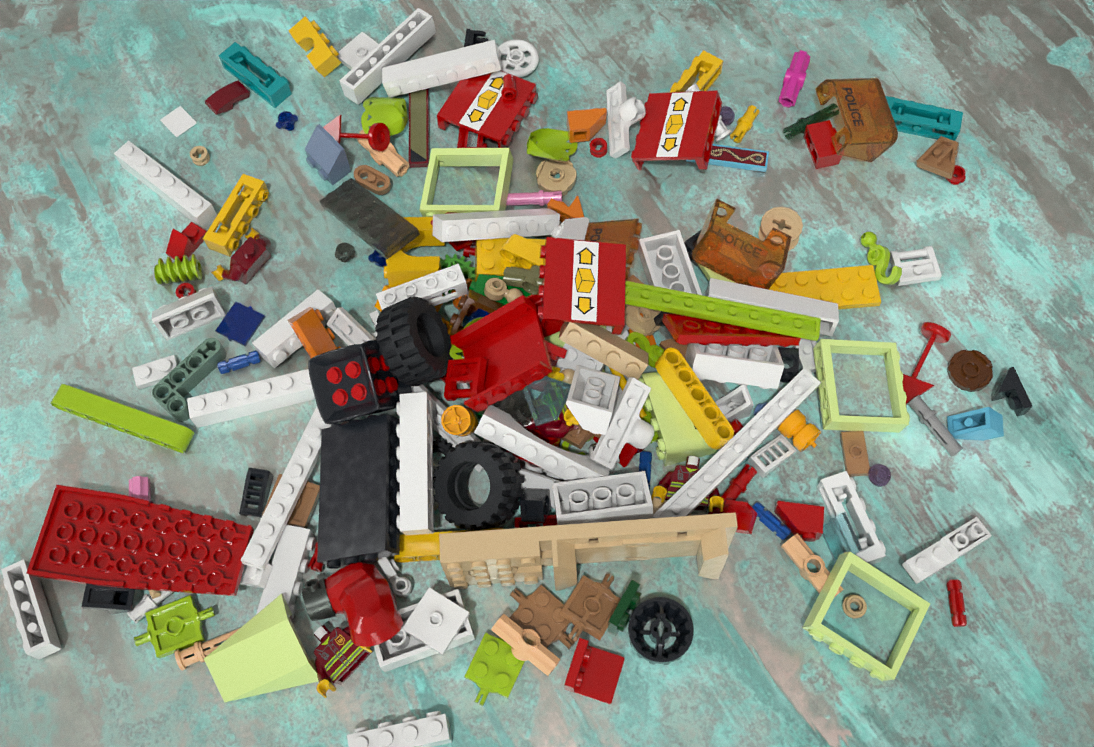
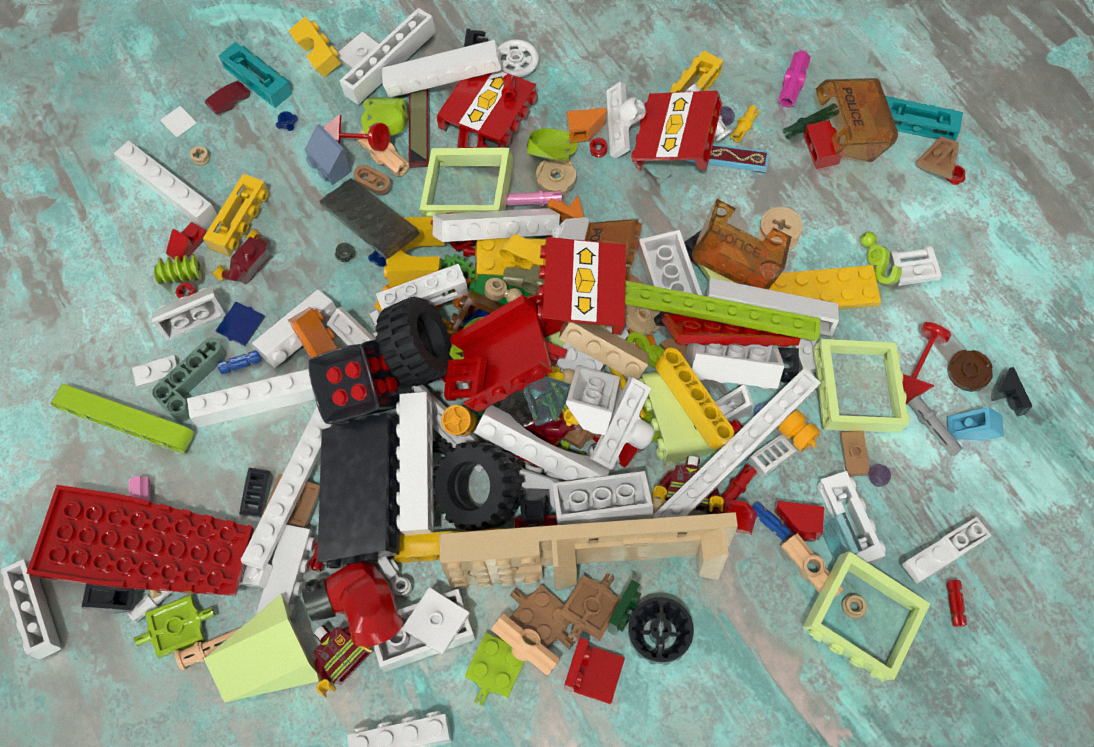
(644, 465): blue axle -> none

